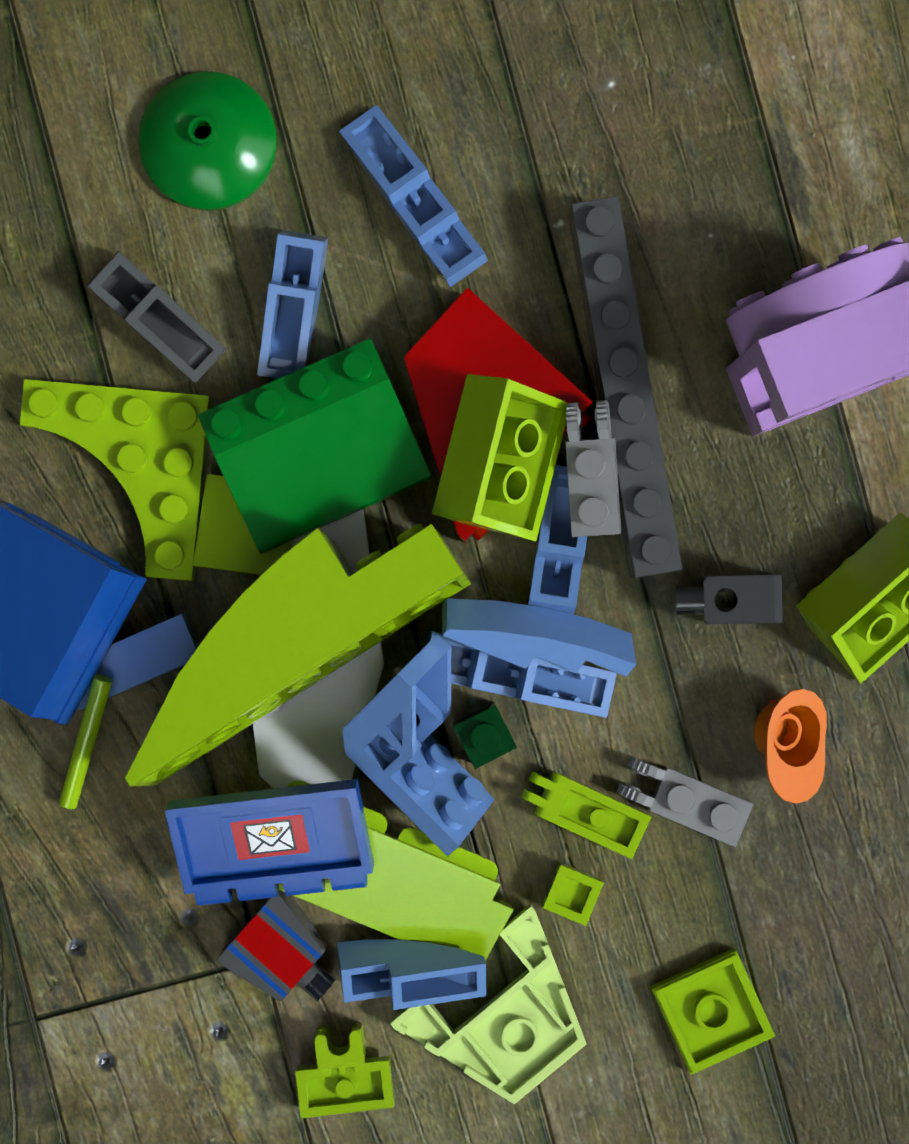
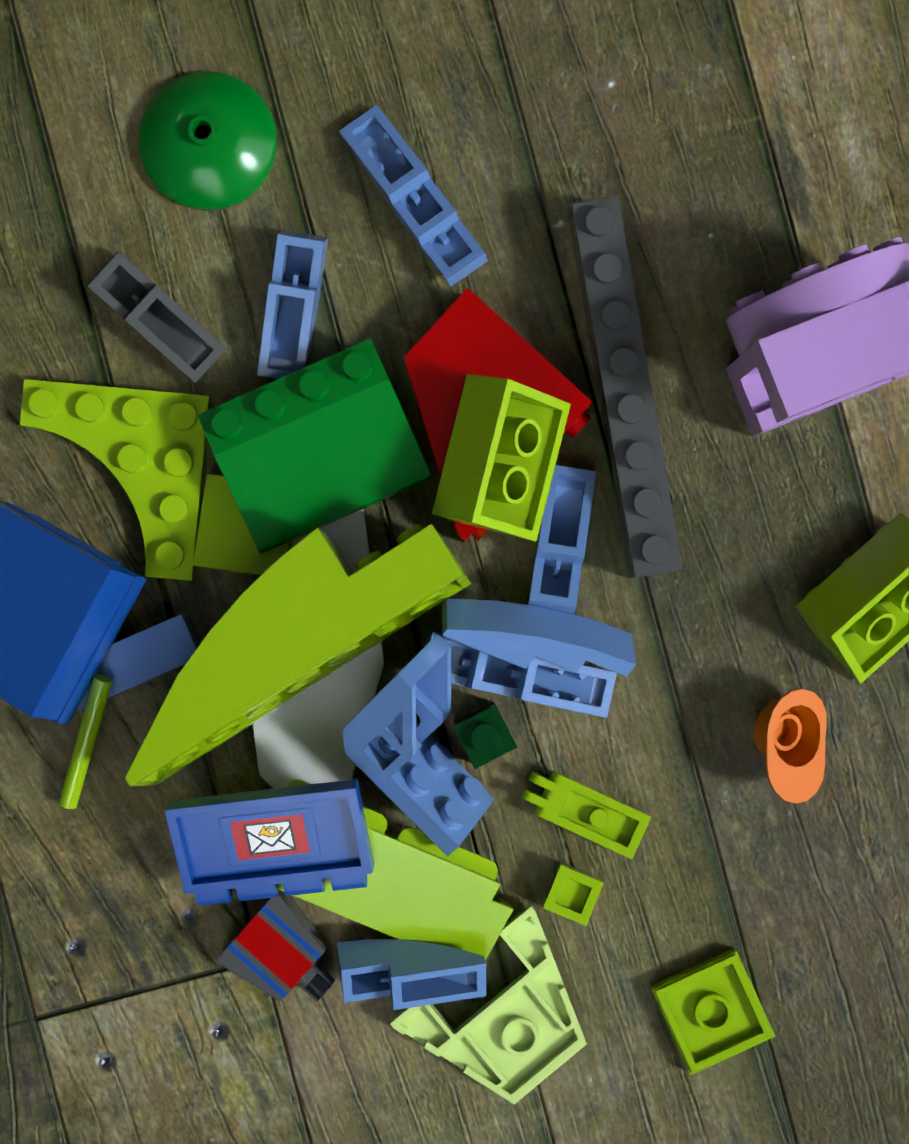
(343, 1078): lime plate -> none
(592, 475): light grey hinge -> none
(690, 802): light grey hinge -> none
(757, 599): dark grey torso -> none

